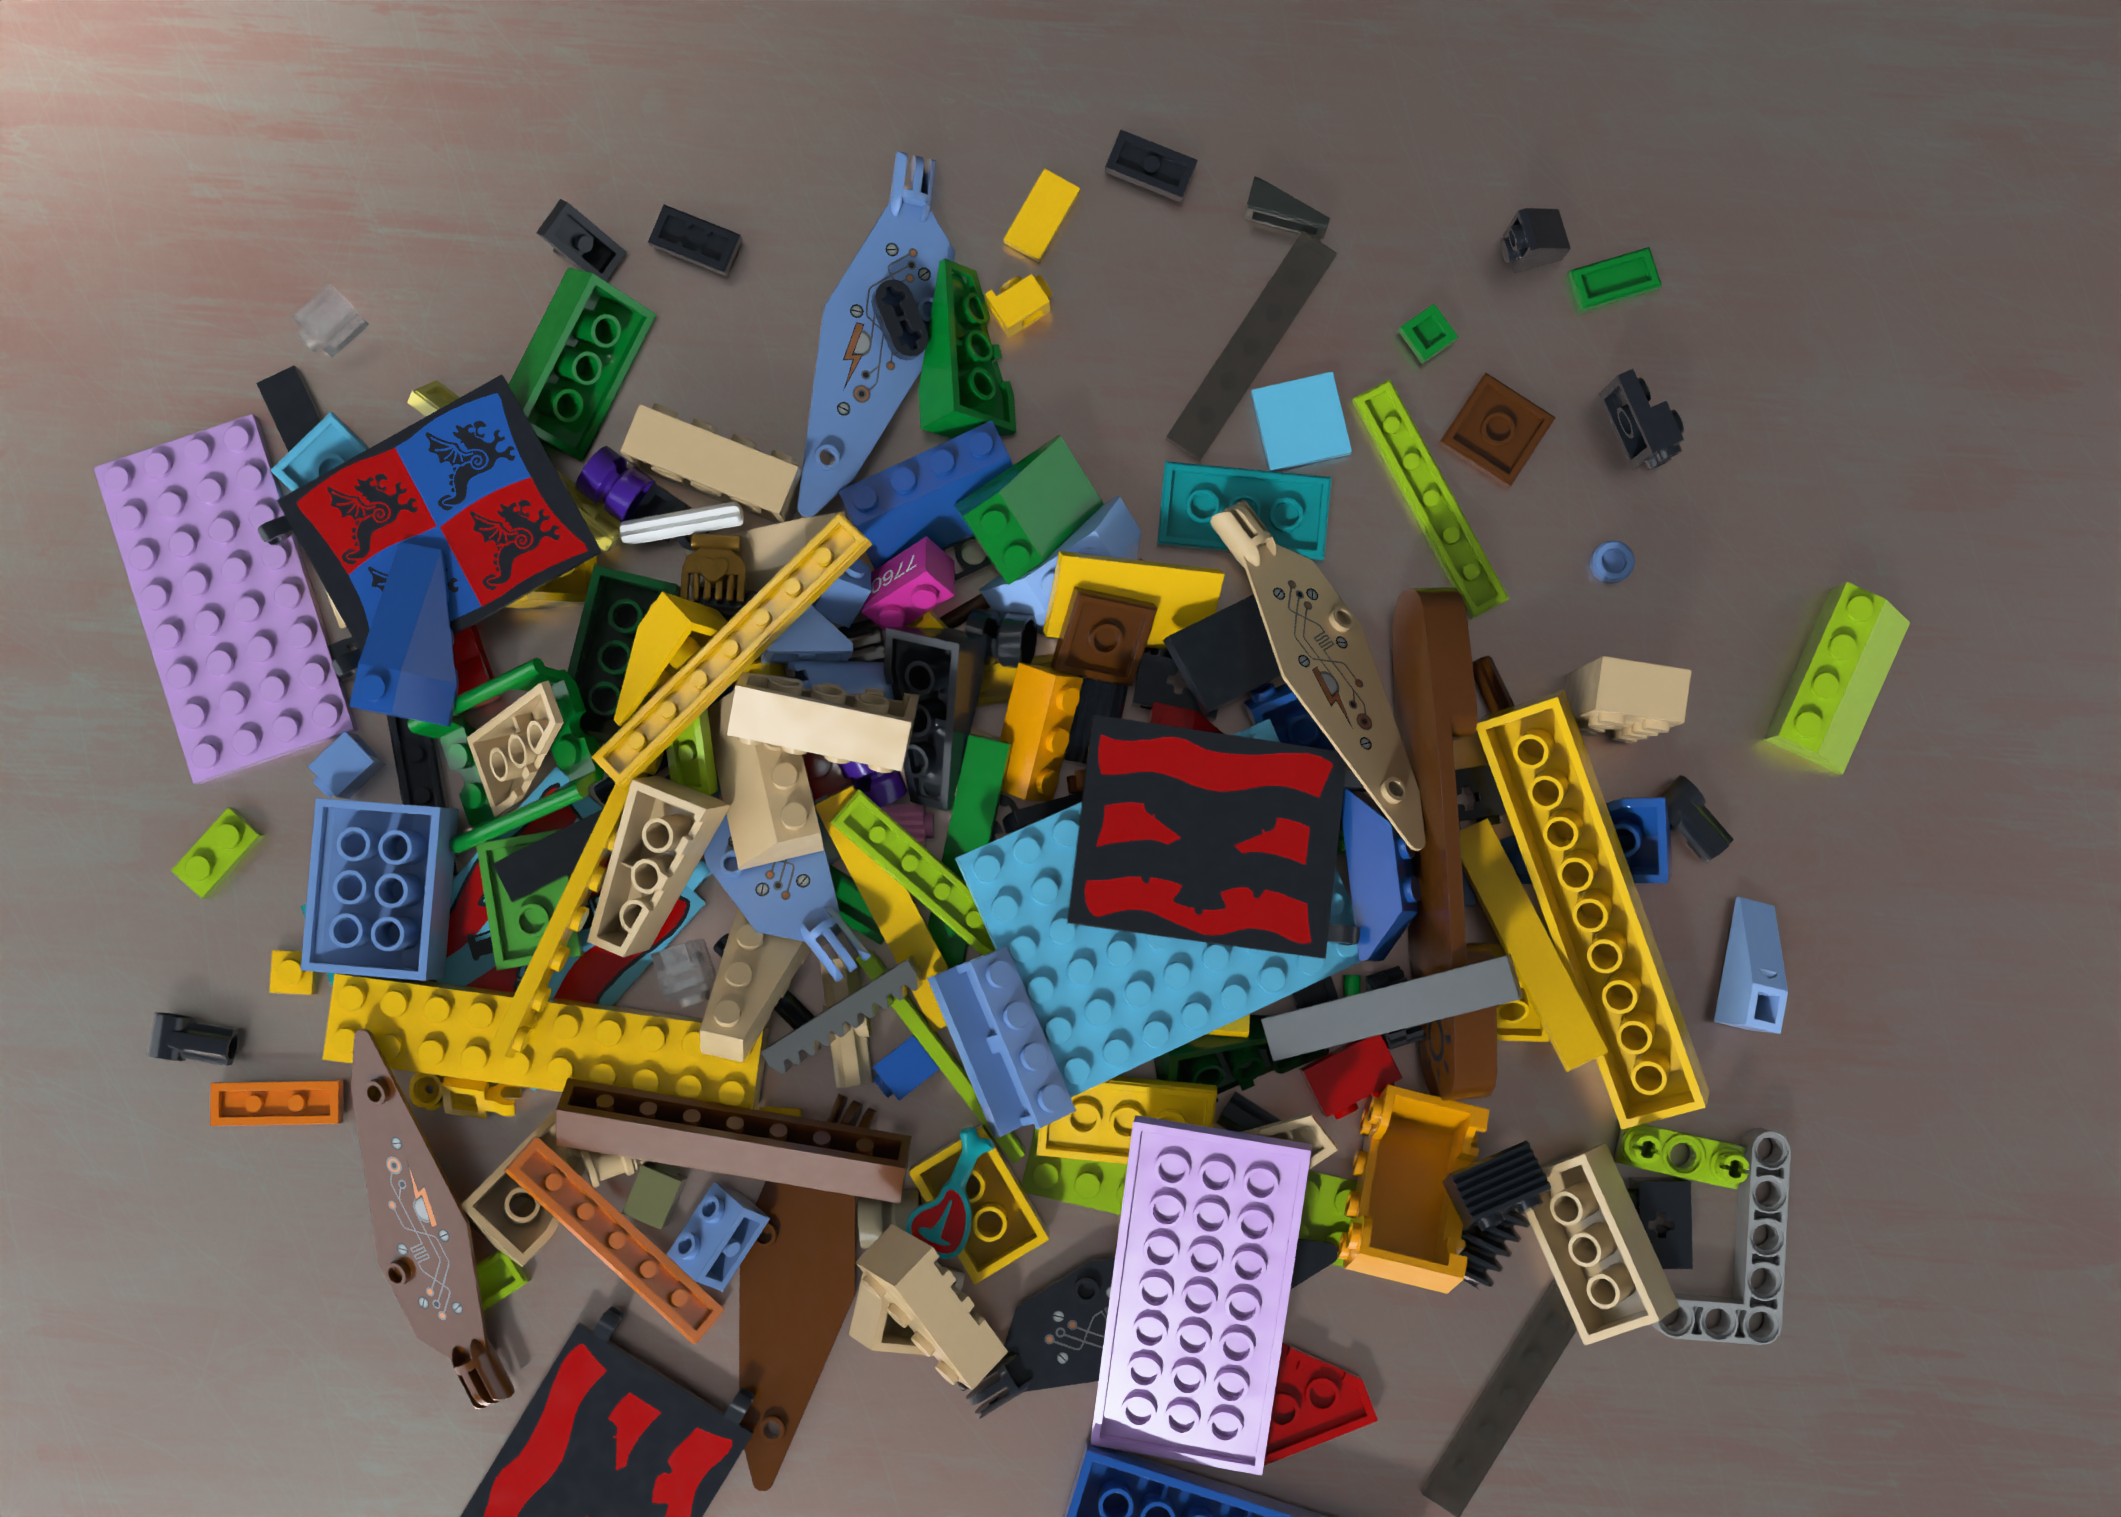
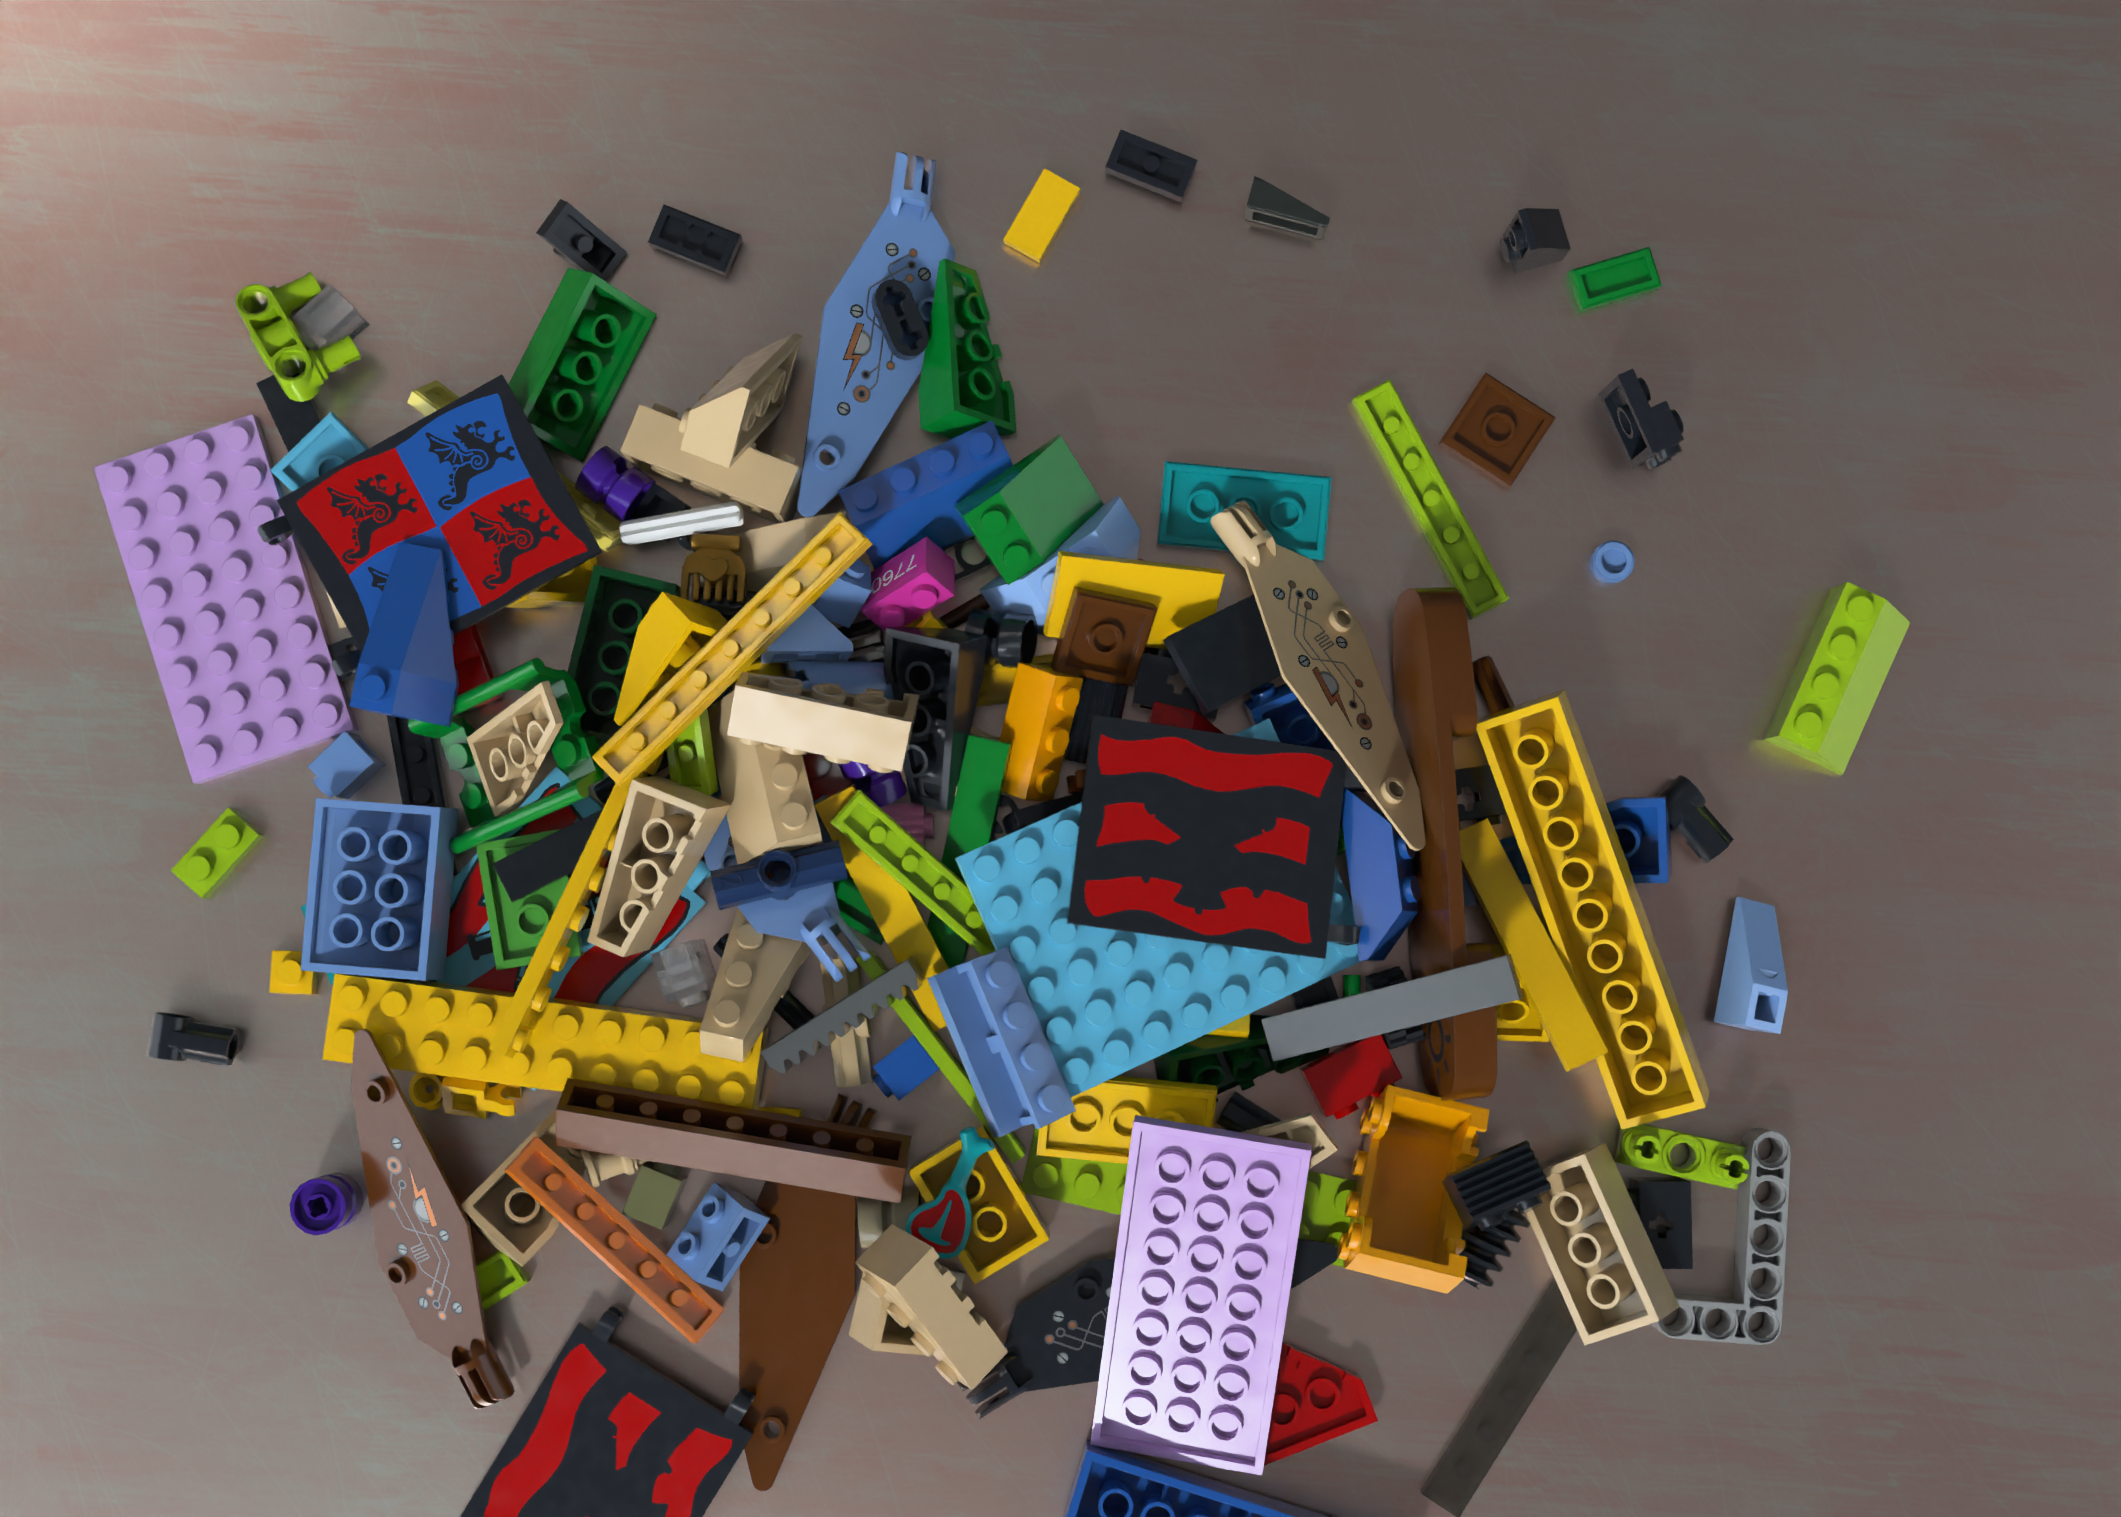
(276, 1102): orange plate -> none
(280, 341): none -> lime piece
(326, 1203): none -> dark purple wheel
(740, 404): none -> tan slope
(750, 880): none -> dark blue piece
(1019, 303): yellow brick -> none
(1251, 346): clear smoke tile -> none
(1301, 422): medium azure tile -> none
(1428, 333): green plate -> none
(1627, 698): tan brick -> none

